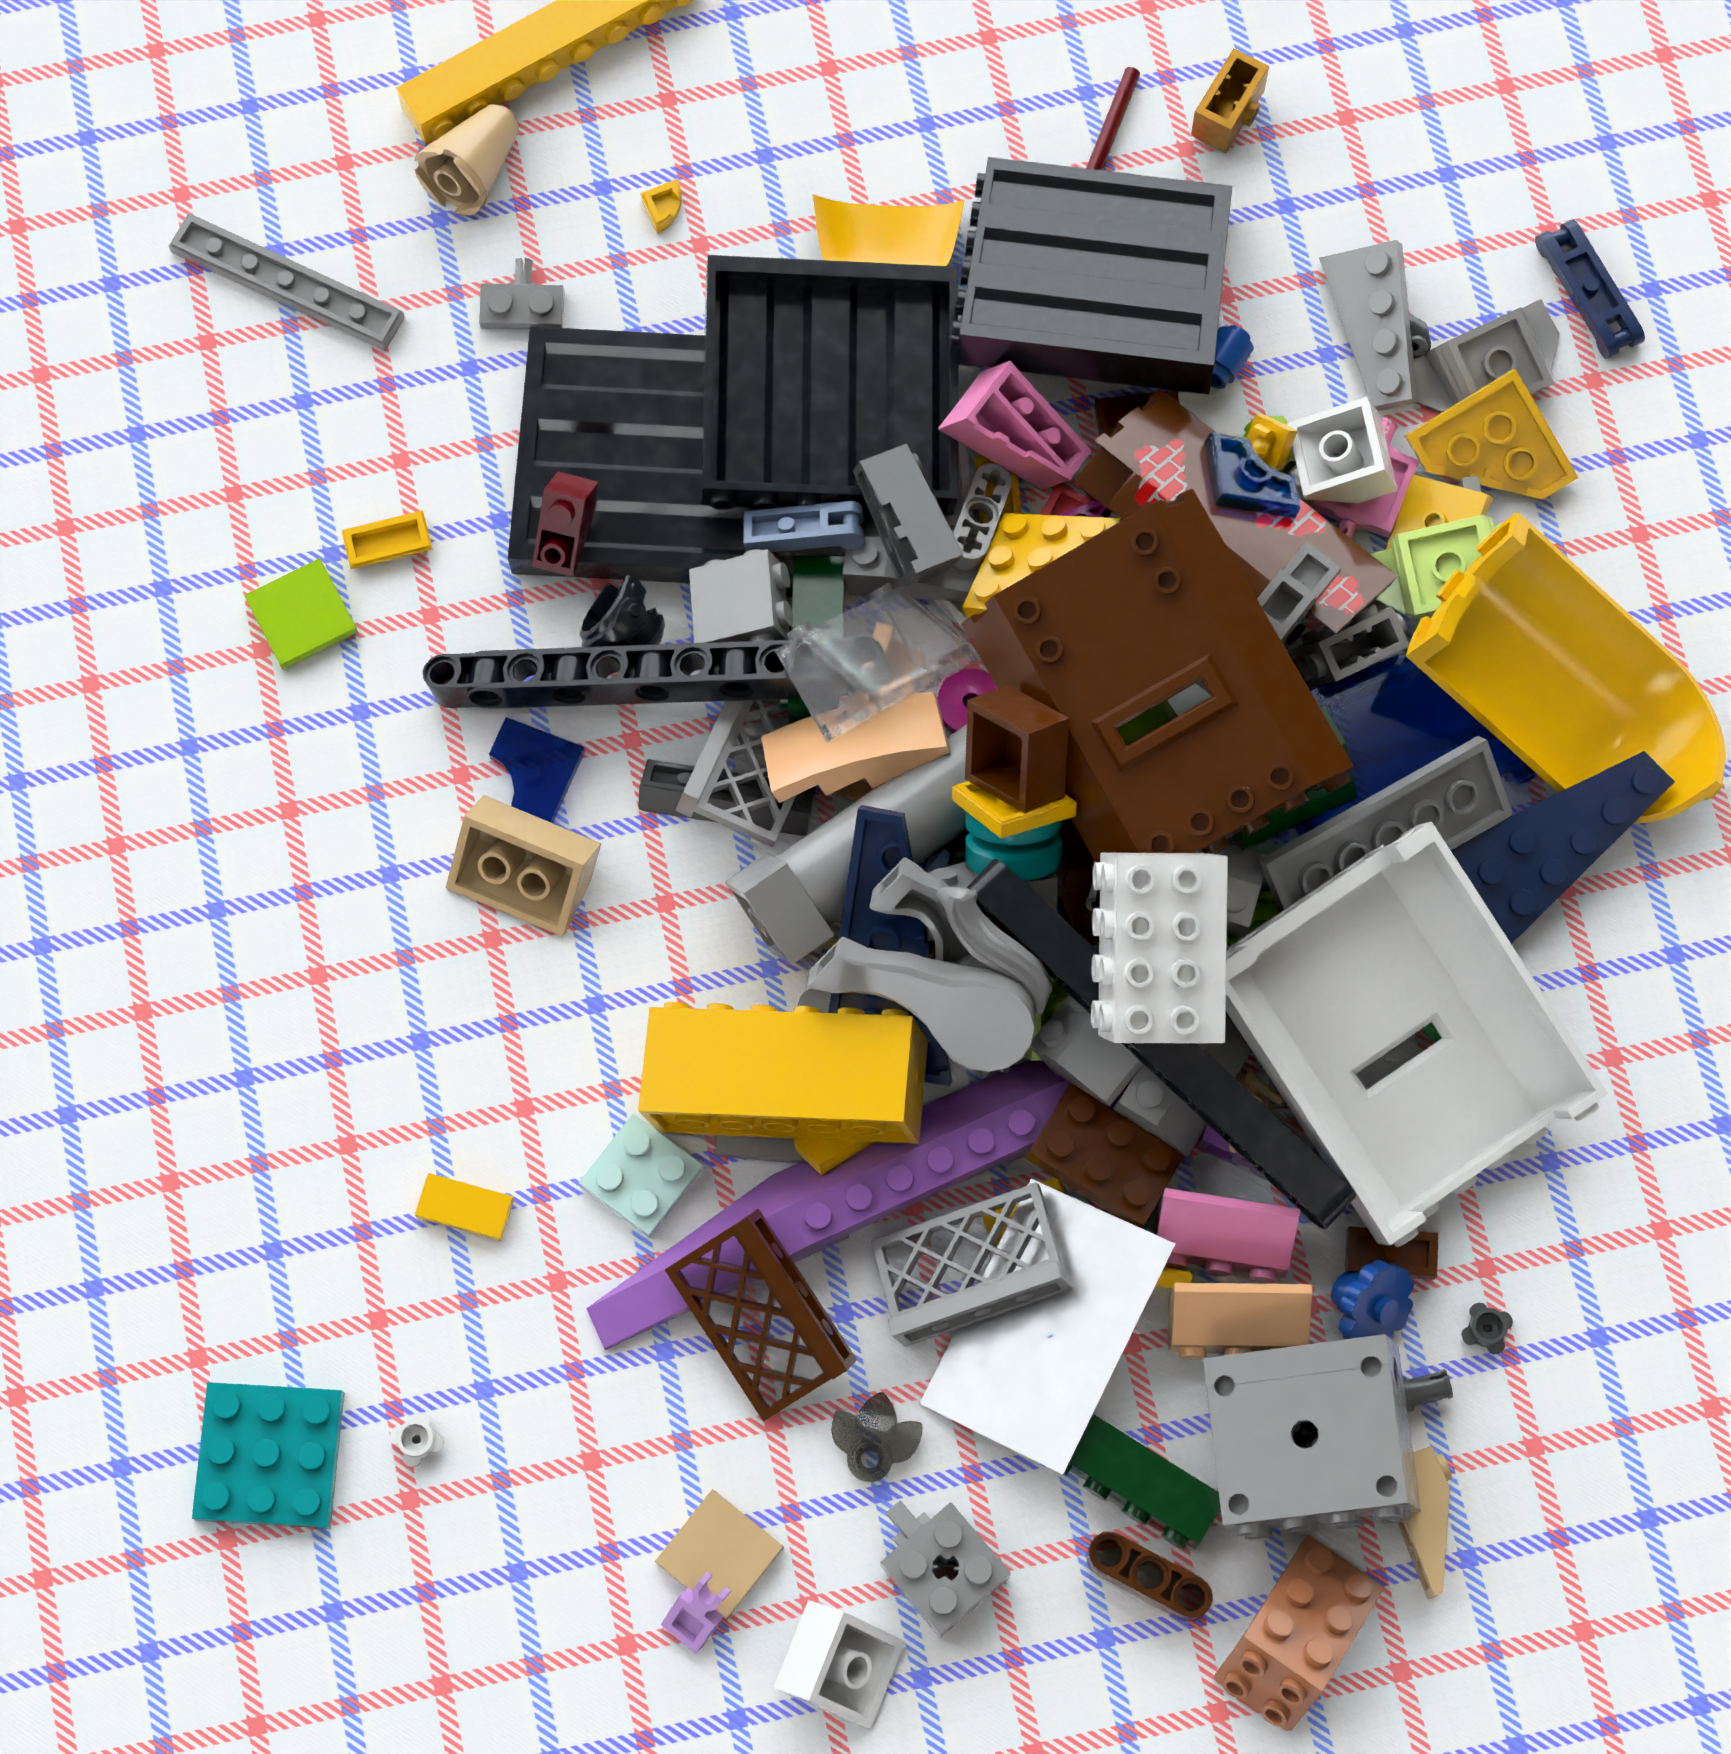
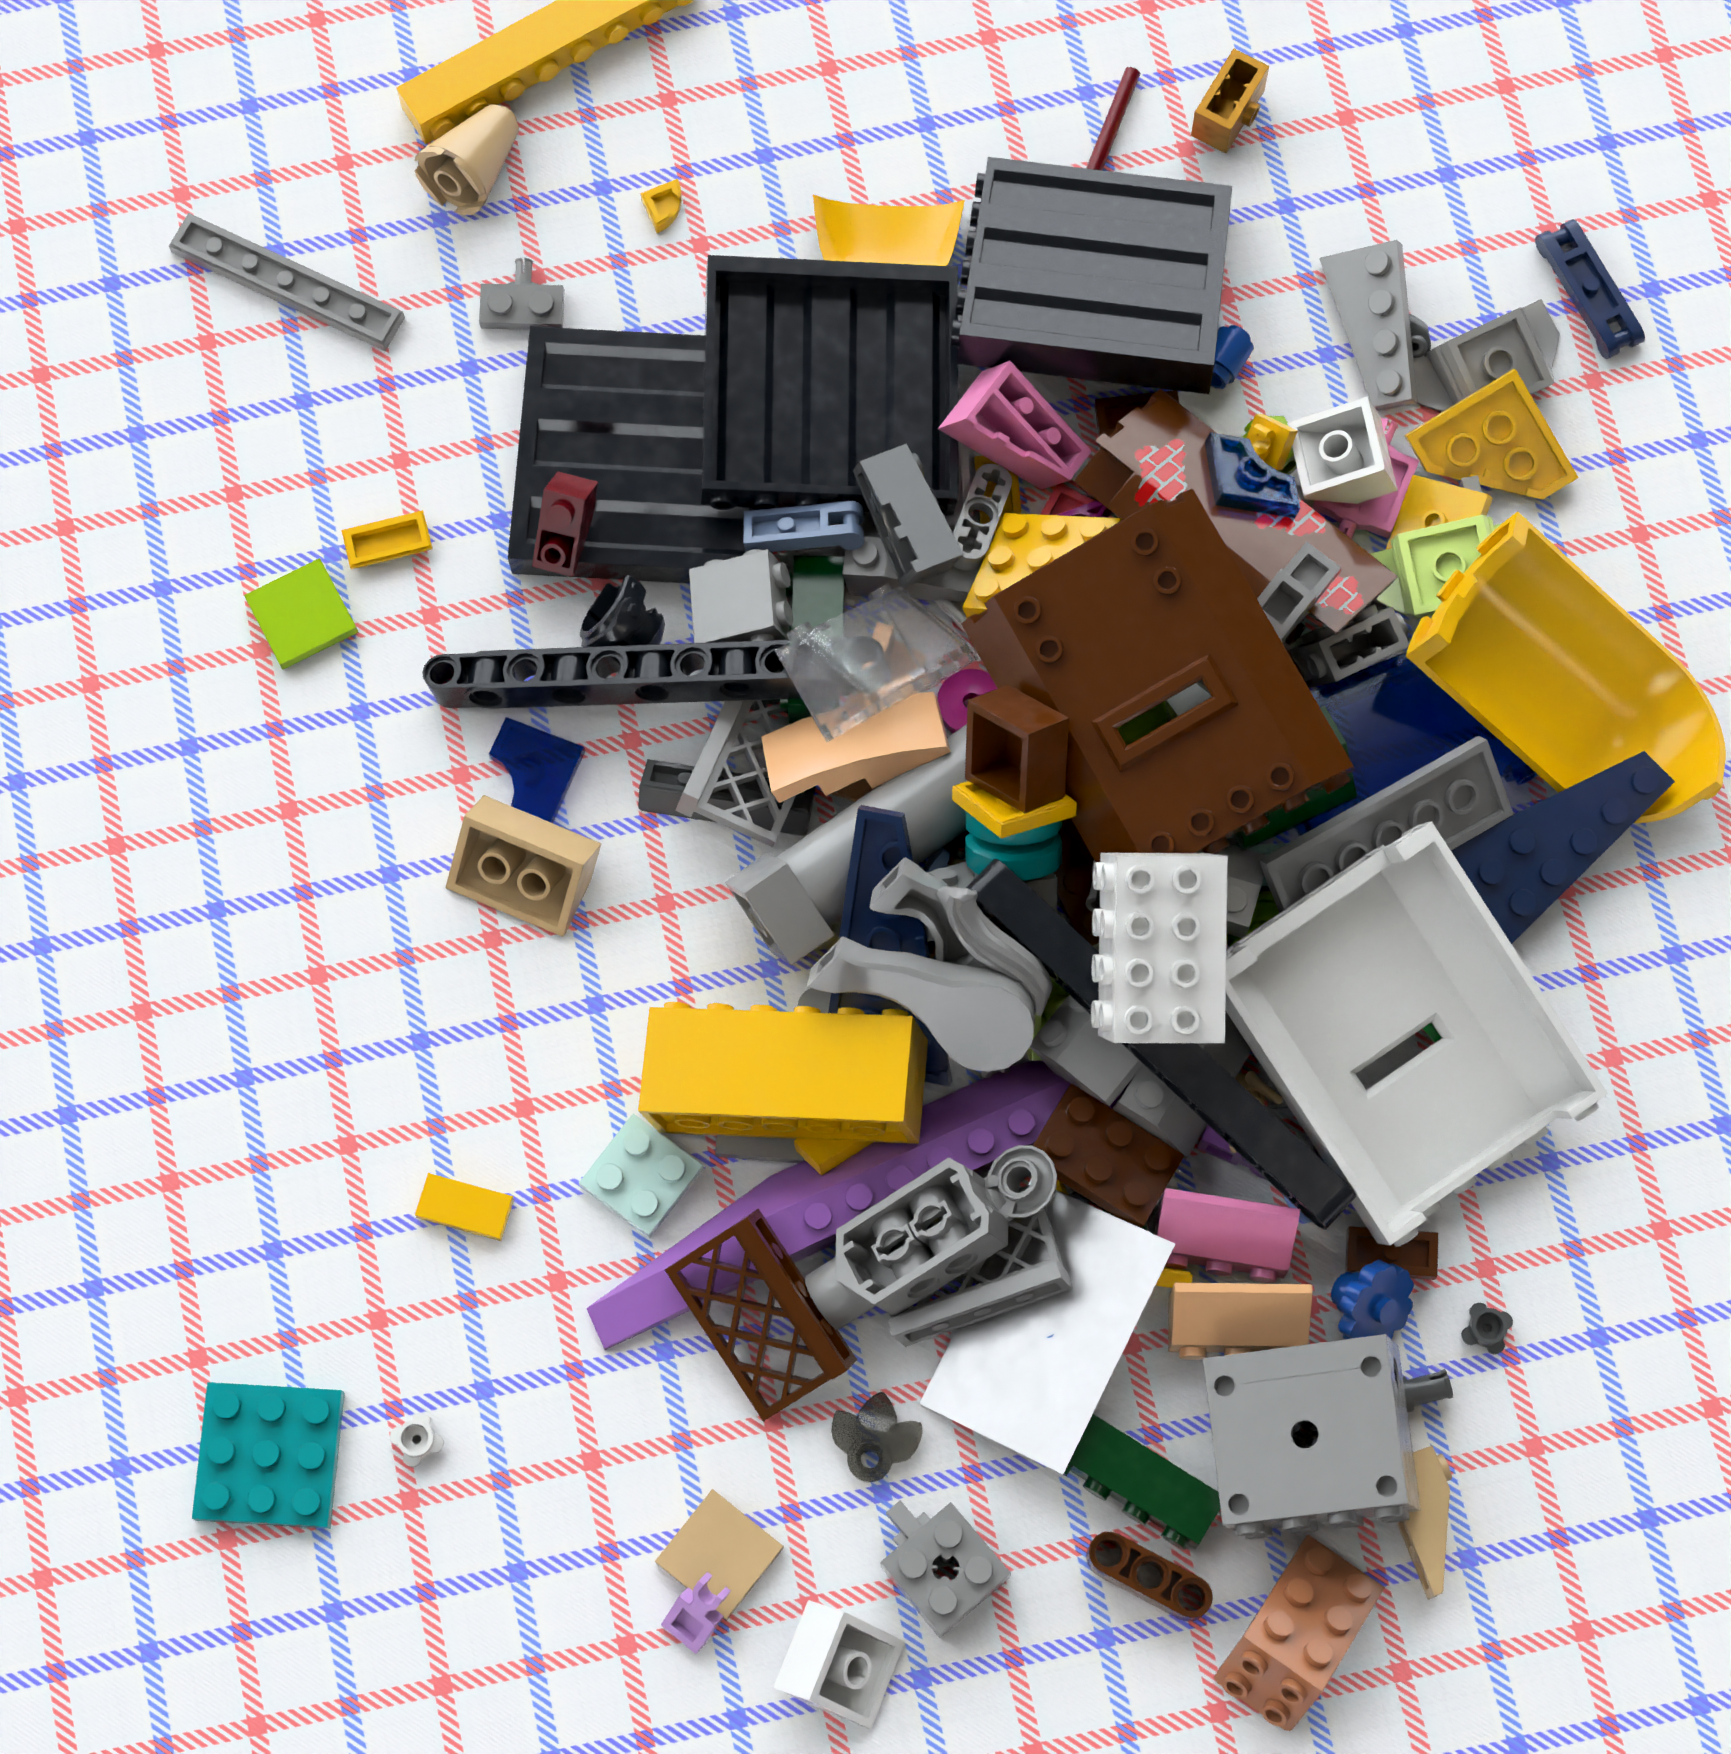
(928, 1234): none -> light grey brick

